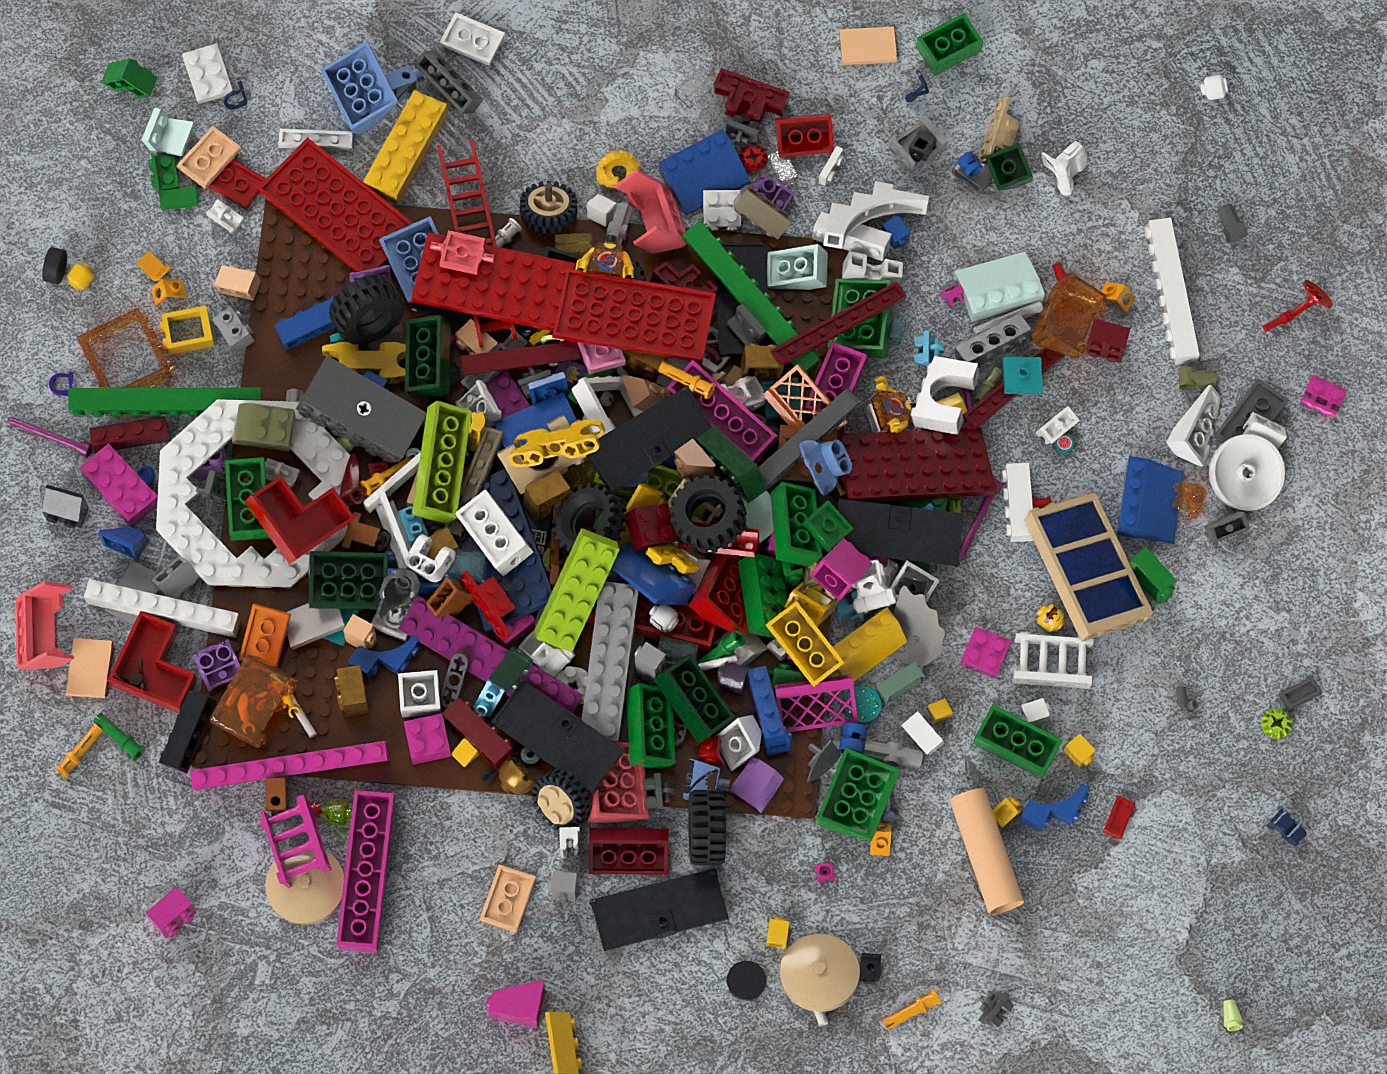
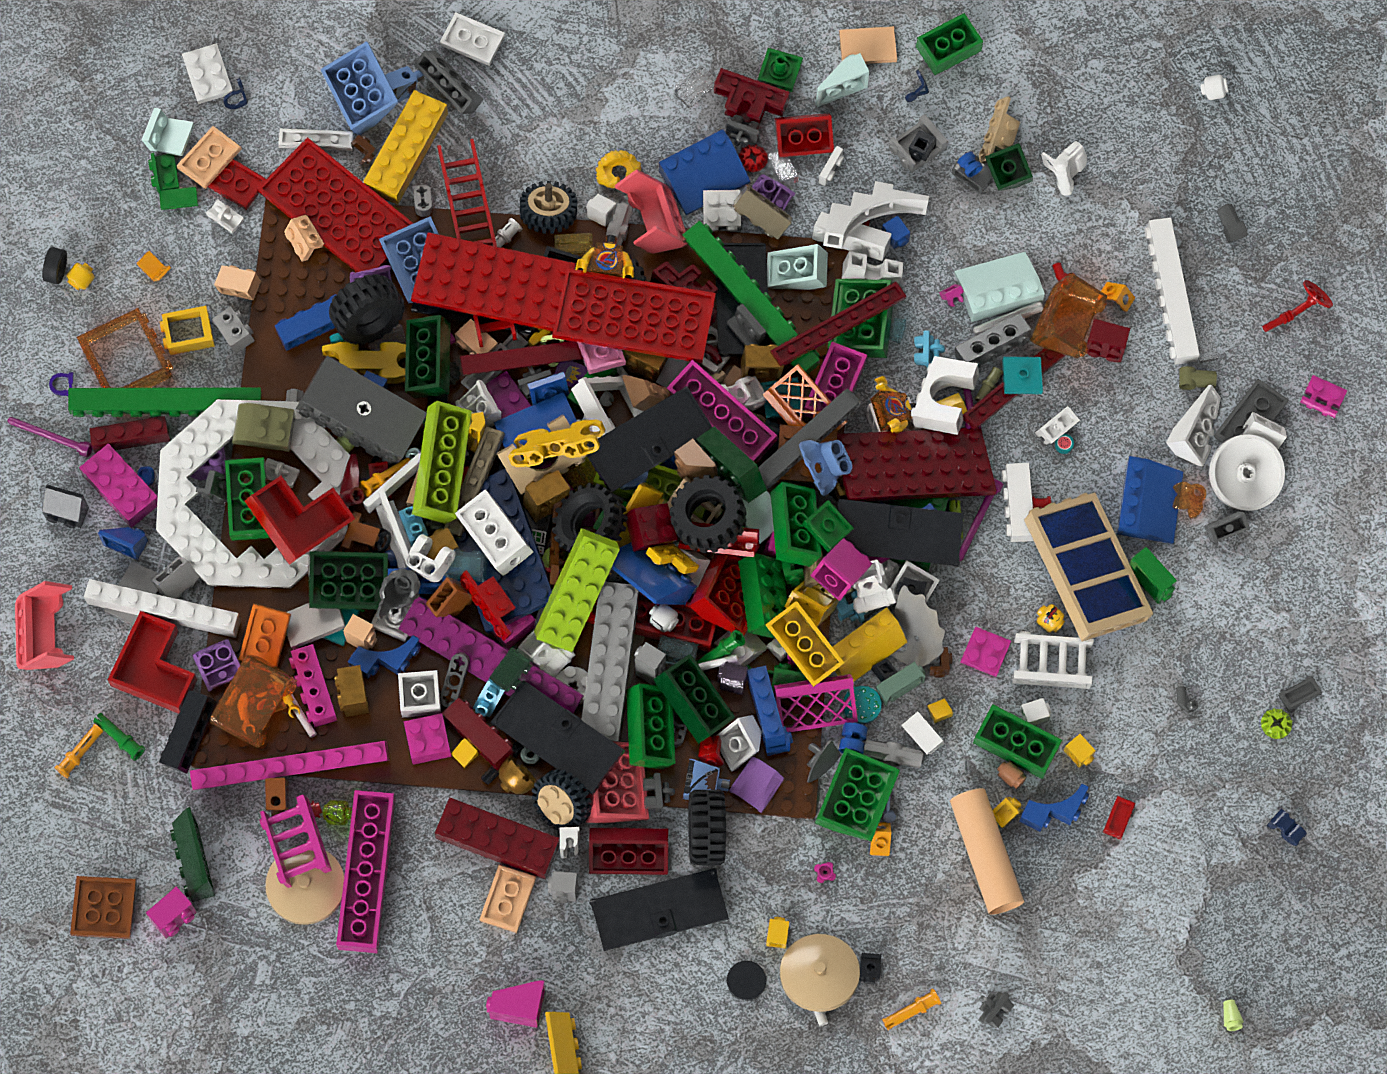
(89, 668): light nougat tile -> none
(103, 907): none -> dark orange plate
(130, 76): green brick -> none
(136, 679): dark brown plant -> none
(168, 288): light orange bracket -> none
(192, 857): none -> dark green slope
(303, 236): none -> light nougat bracket
(313, 686): none -> dark pink brick
(364, 146): none -> reddish brown bracket
(418, 200): none -> light grey beam
(462, 252): coral plate -> none
(497, 838): none -> dark red brick
(694, 383): light orange pin -> none
(780, 69): none -> green plate
(845, 79): none -> light aqua slope
(883, 670): none -> black tile
(942, 670): none -> reddish brown bracket
(1011, 774): none -> nougat brick

